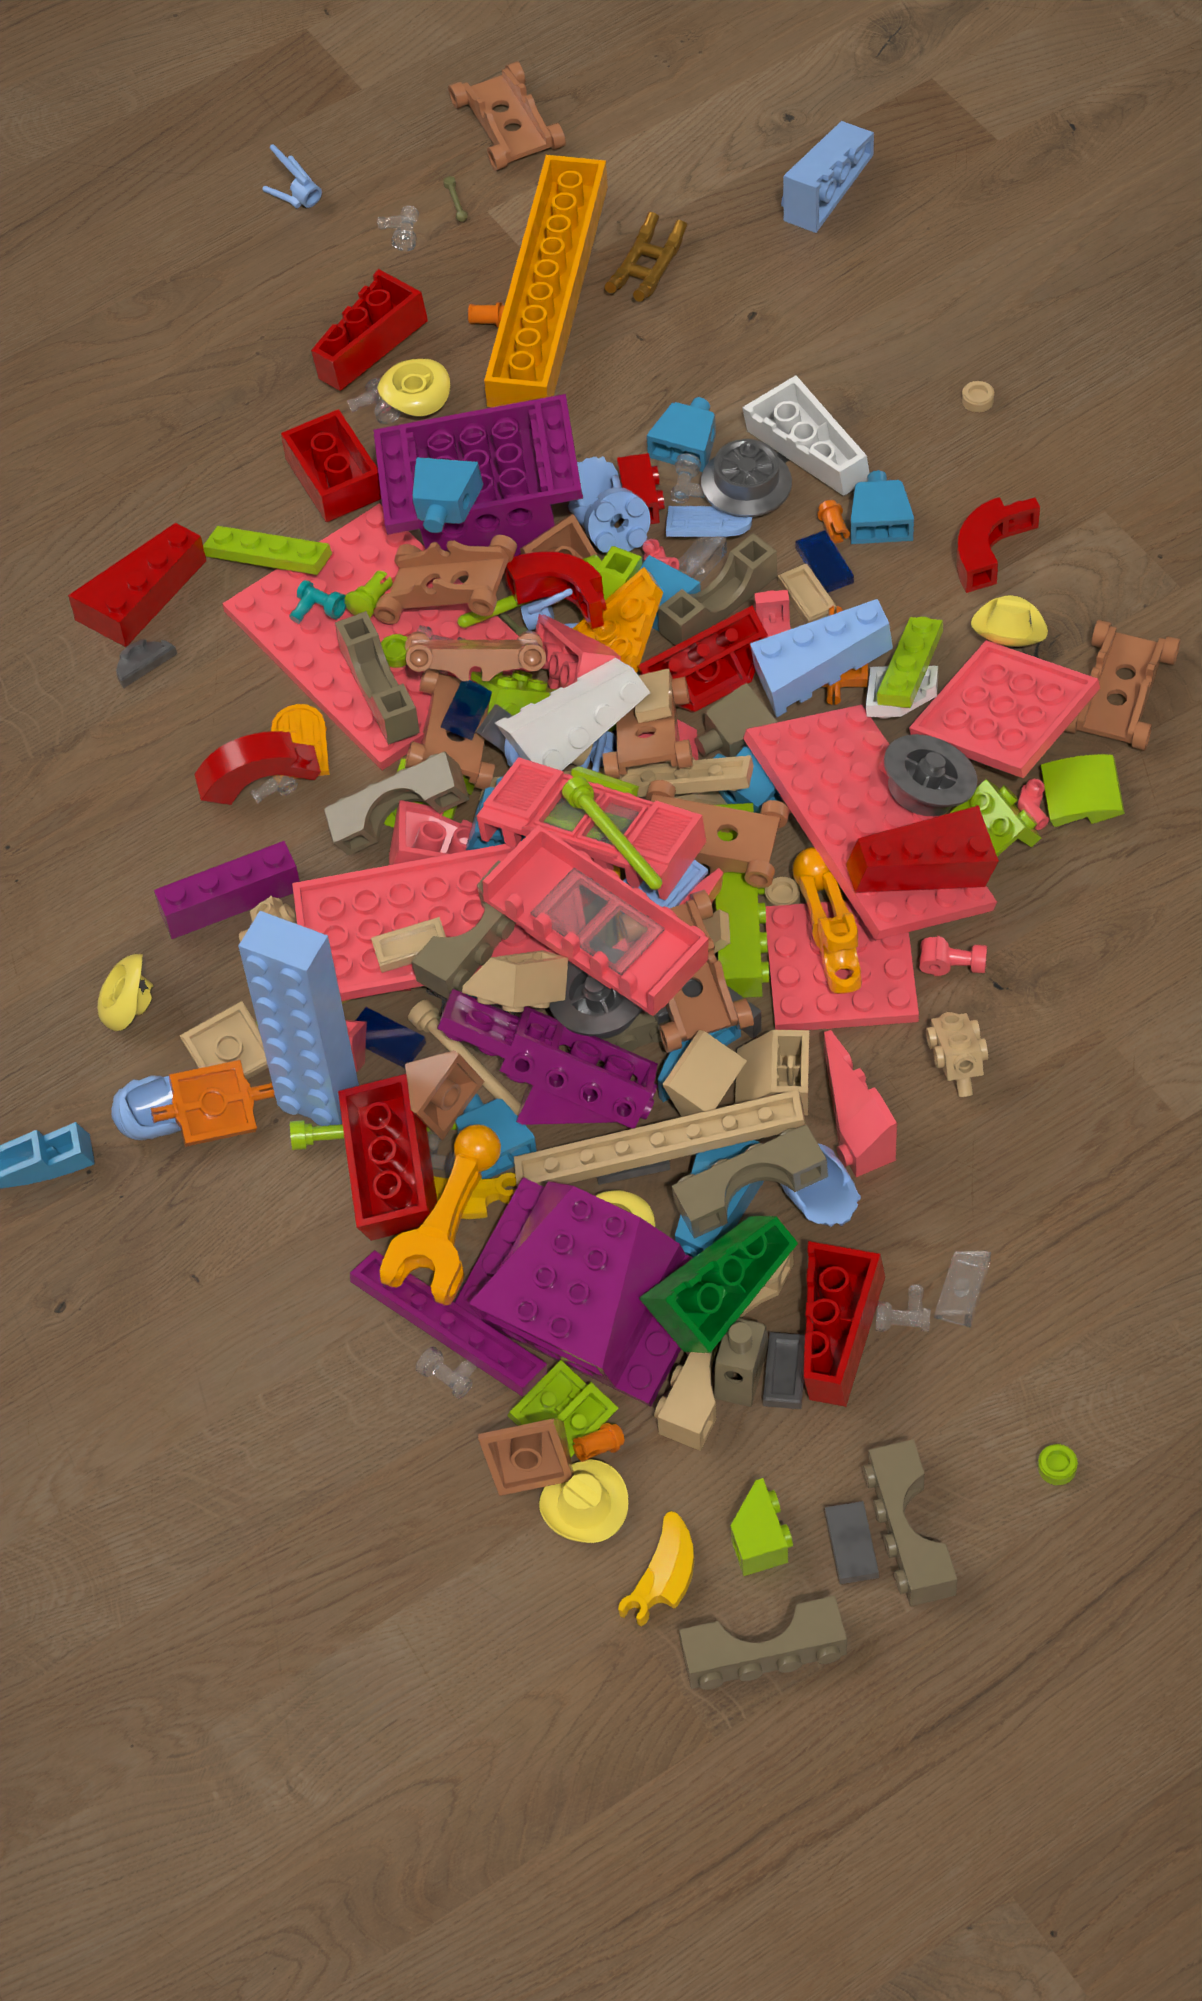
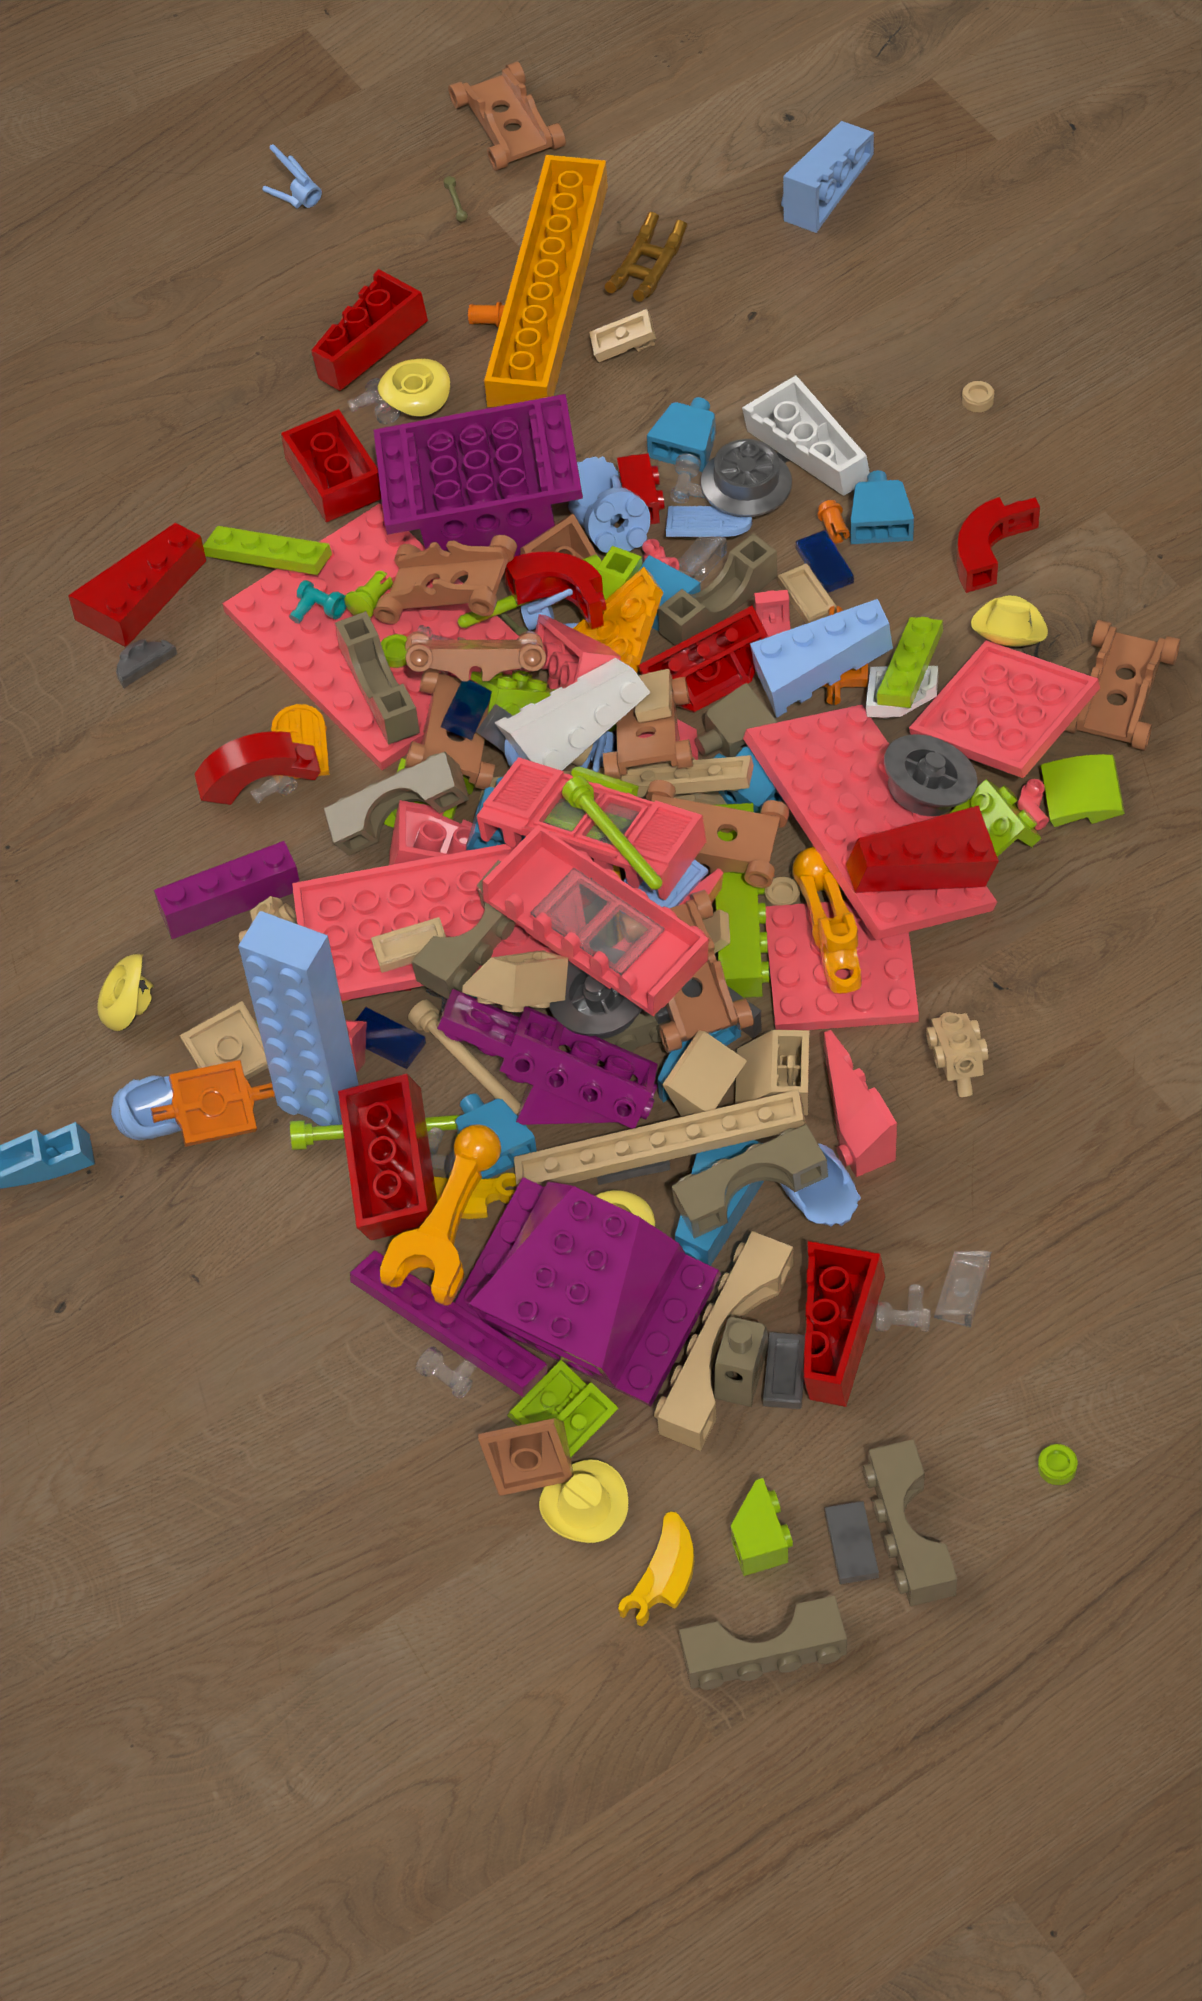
(403, 237): clear piece -> none
(441, 1089): nougat slope -> none
(445, 491): dark azure torso -> none
(606, 1439): orange pin -> none
(622, 335): none -> tan hinge
(719, 1283): green wedge -> none
(938, 957): coral leg -> none

